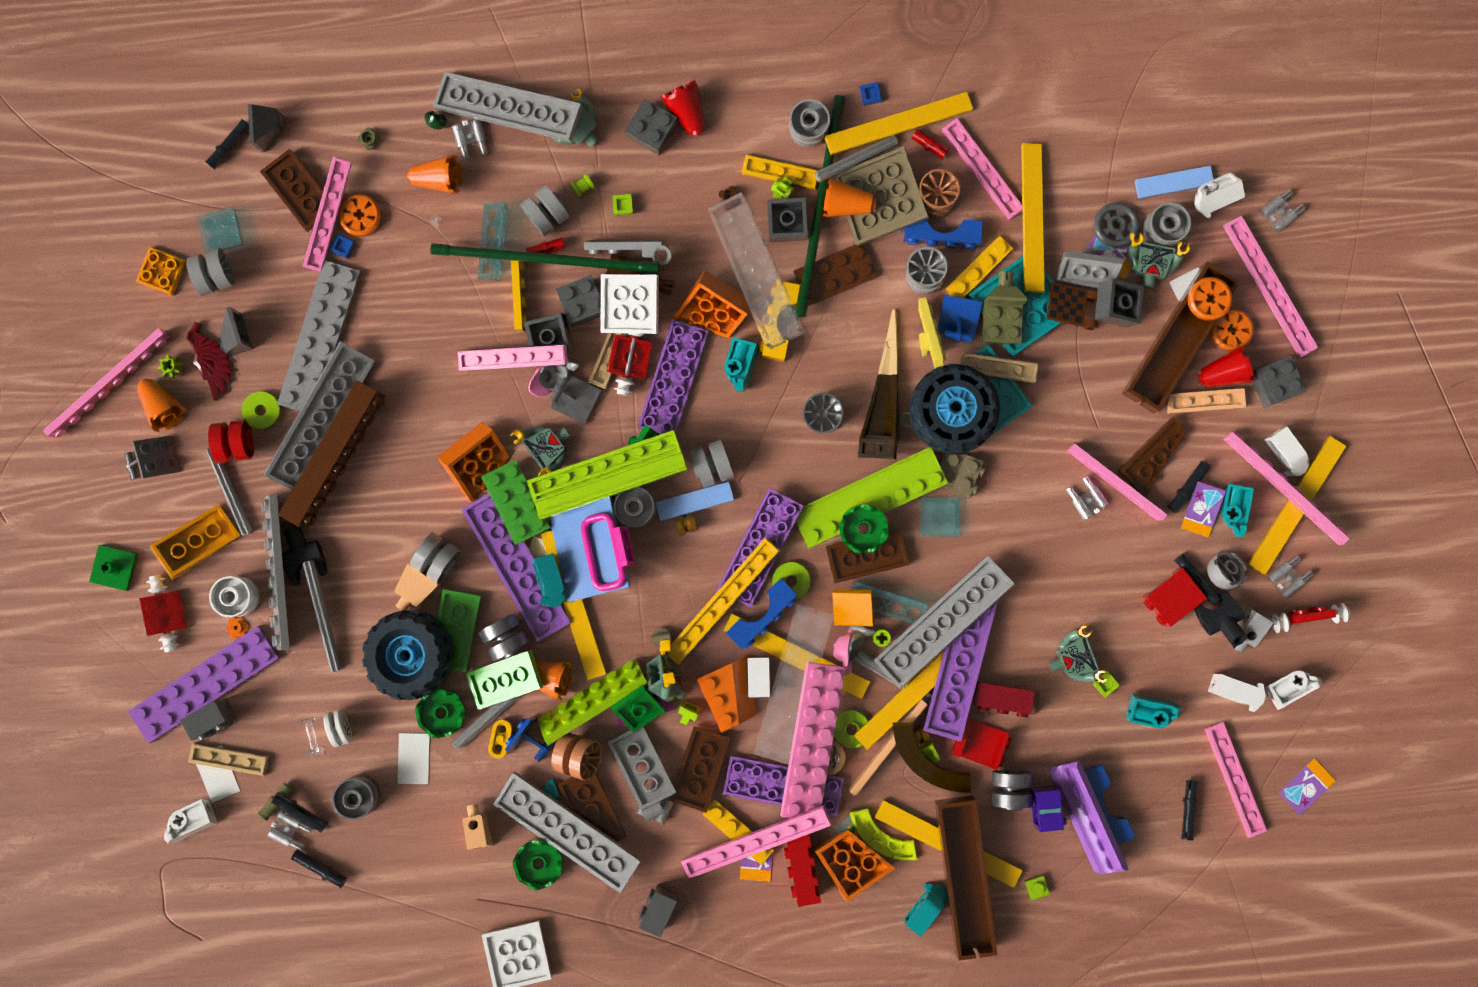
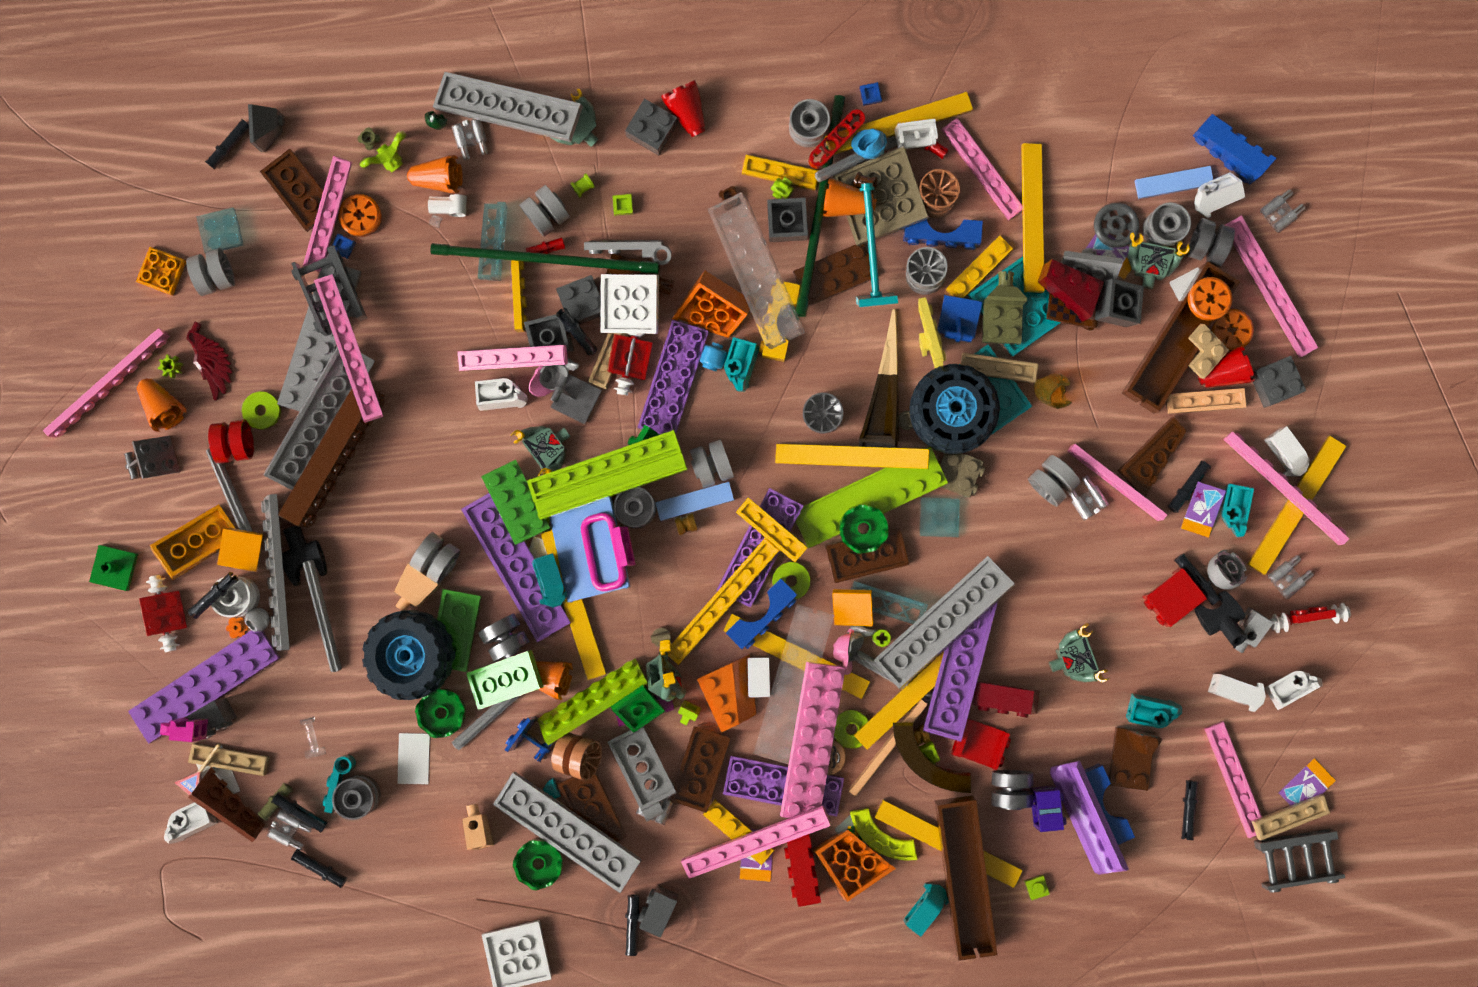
(185, 730): none -> dark pink hips
(190, 782): none -> piece
(219, 589): none -> black pin
(222, 803): none -> copper wing
(234, 333): dark grey slope -> none
(240, 549): none -> light orange tile
(257, 619): none -> light grey piece
(336, 778): none -> teal plate
(337, 728): white head -> none
(341, 275): none -> dark grey fence
(348, 348): none -> bright pink plate
(387, 155): none -> lime piece
(453, 205): none -> white piece
(473, 457): orange wedge -> none
(491, 396): none -> white piece
(498, 737): yellow plate -> none
(572, 326): none -> black pin
(632, 925): none -> black pin
(713, 357): none -> dark azure head
(771, 529): none -> yellow plate
(836, 138): none -> red beam
(852, 456): none -> yellow tile
(860, 178): none -> reddish brown bush
(869, 143): none -> dark azure piece
(876, 296): none -> teal tile
(916, 134): none -> white hinge
(1052, 390): none -> clear yellow piece
(1057, 476): none -> light grey wheel
(1072, 287): none -> dark red wedge
(1107, 687): lime plate -> none
(1132, 758): none -> reddish brown piece
(1210, 348): none -> tan plate
(1213, 243): none -> flat silver wheel
(1233, 149): none -> blue wedge
(1291, 817): none -> tan tile
(1306, 841): none -> dark grey fence

